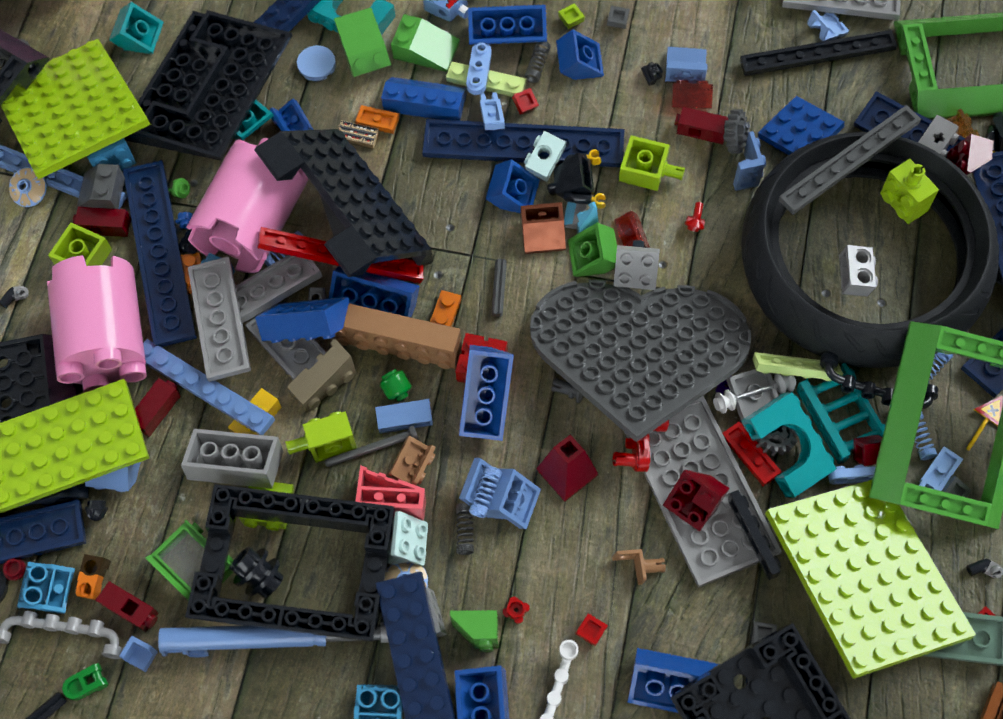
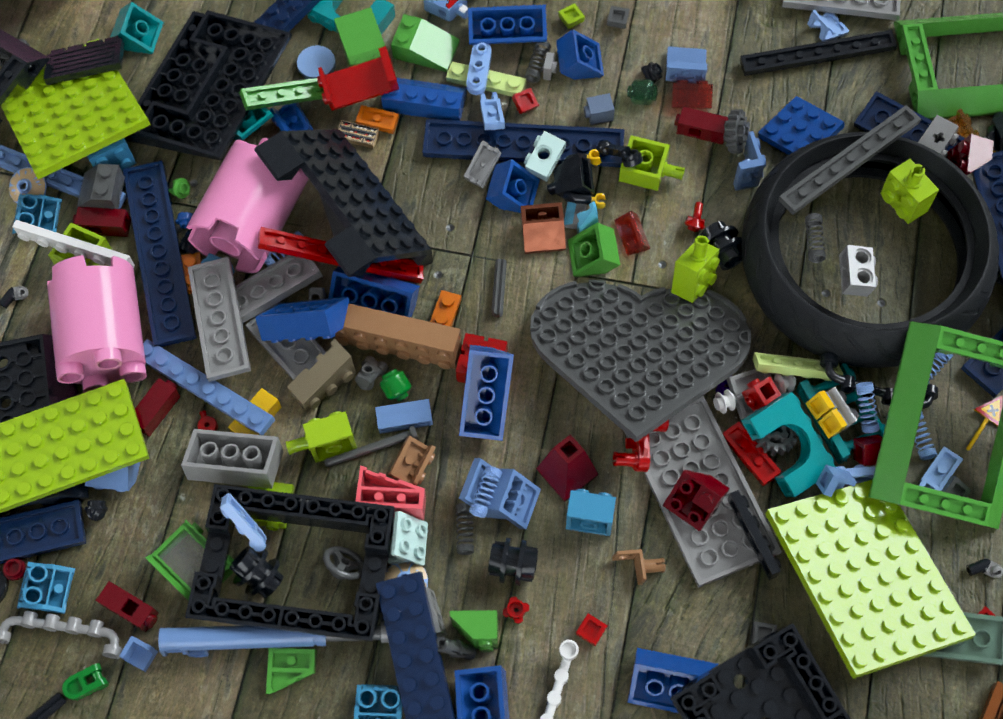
(38, 211): none -> dark azure slope
(67, 244): none -> white plate
(84, 60): none -> black hinge
(91, 576): leg -> none
(207, 420): none -> red piece
(243, 522): none -> light blue hinge
(281, 94): none -> bright green plate
(288, 667): none -> bright green wing
(343, 565): none -> dark grey piece
(358, 82): none -> red panel
(369, 372): none -> dark grey plate
(455, 648): none -> dark grey pin
(482, 164): none -> light grey hinge
(502, 563): none -> black piece
(550, 66): none -> light grey plate
(567, 389): dark grey pin -> none
(590, 512): none -> dark azure brick
(599, 109): none -> sand blue brick
(629, 157): none -> black piece
(636, 266): light grey plate -> none
(642, 92): none -> clear green head
(695, 270): none -> lime brick
(726, 240): none -> black piece
(760, 393): none -> red brick
(815, 255): none -> dark grey piece
(833, 410): none -> yellow hips
(833, 479): none -> medium blue panel
(869, 426): none -> light blue piece

